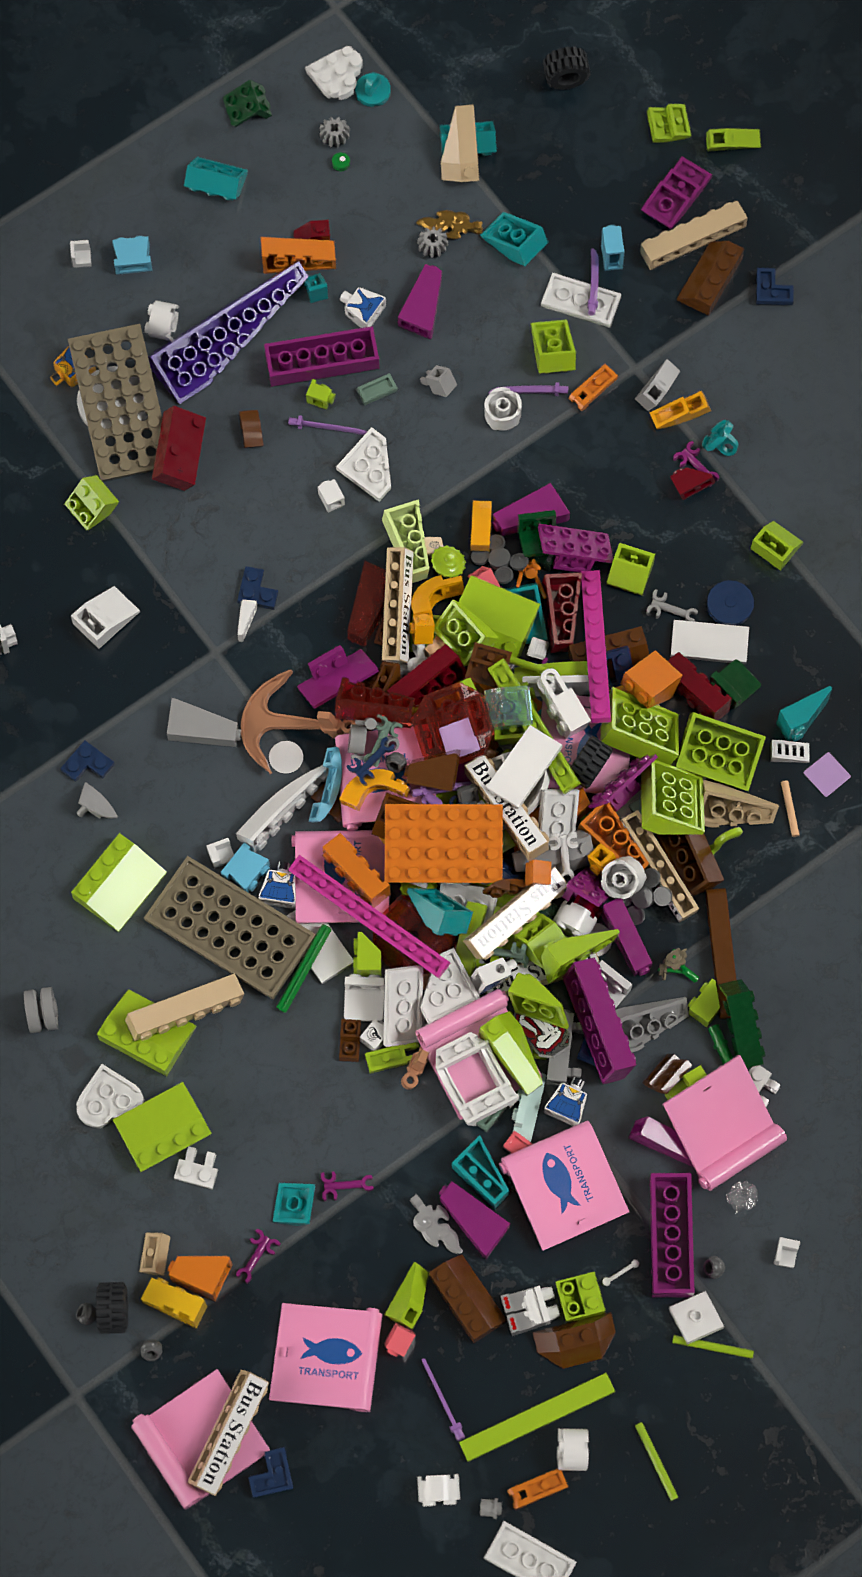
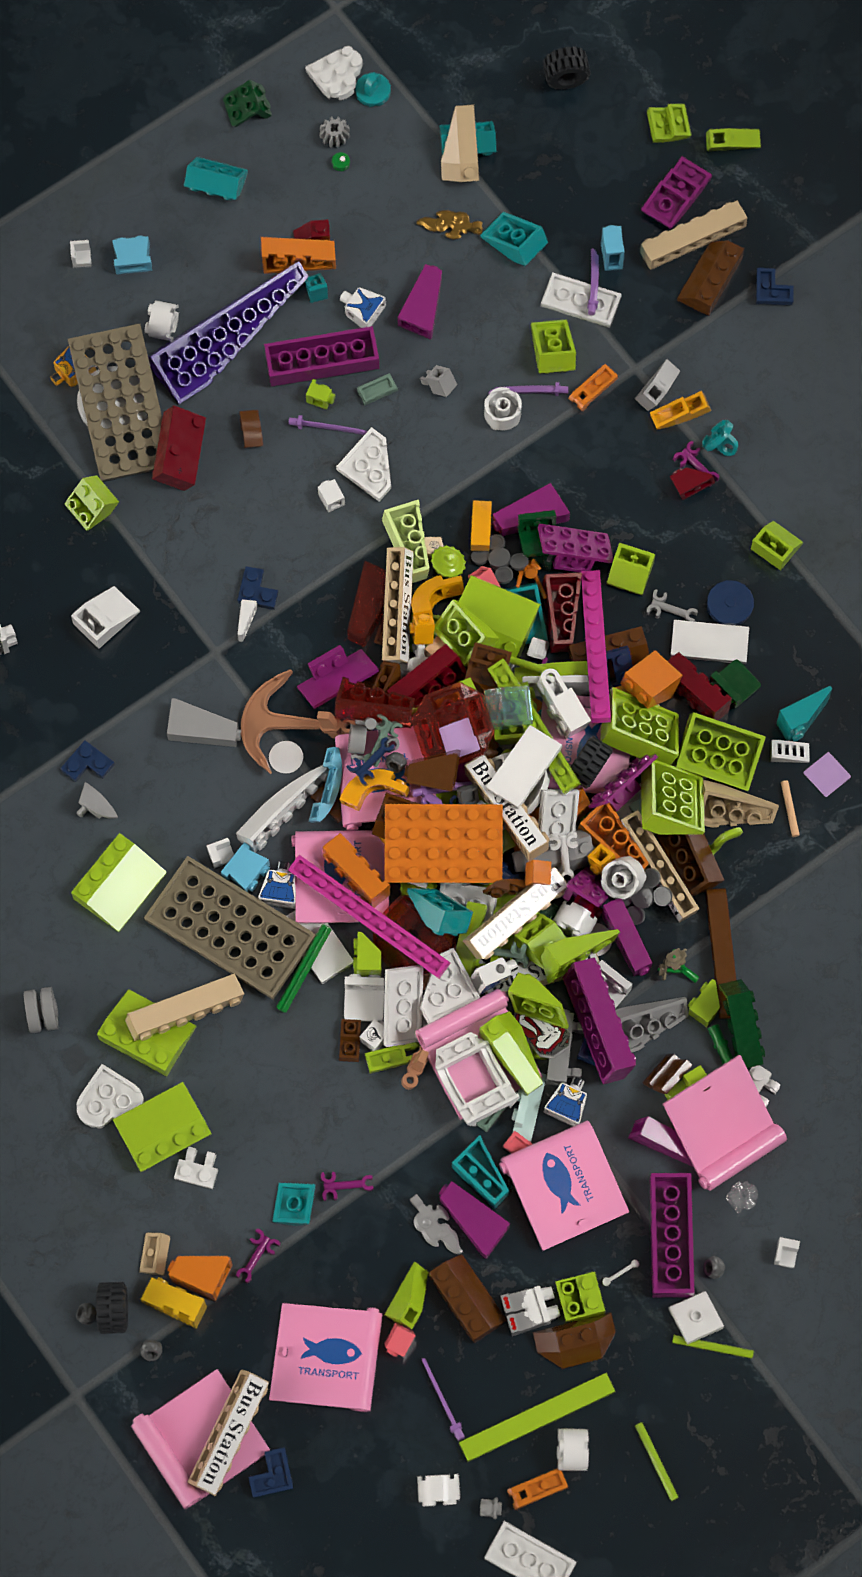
(432, 236): light grey gear -> none

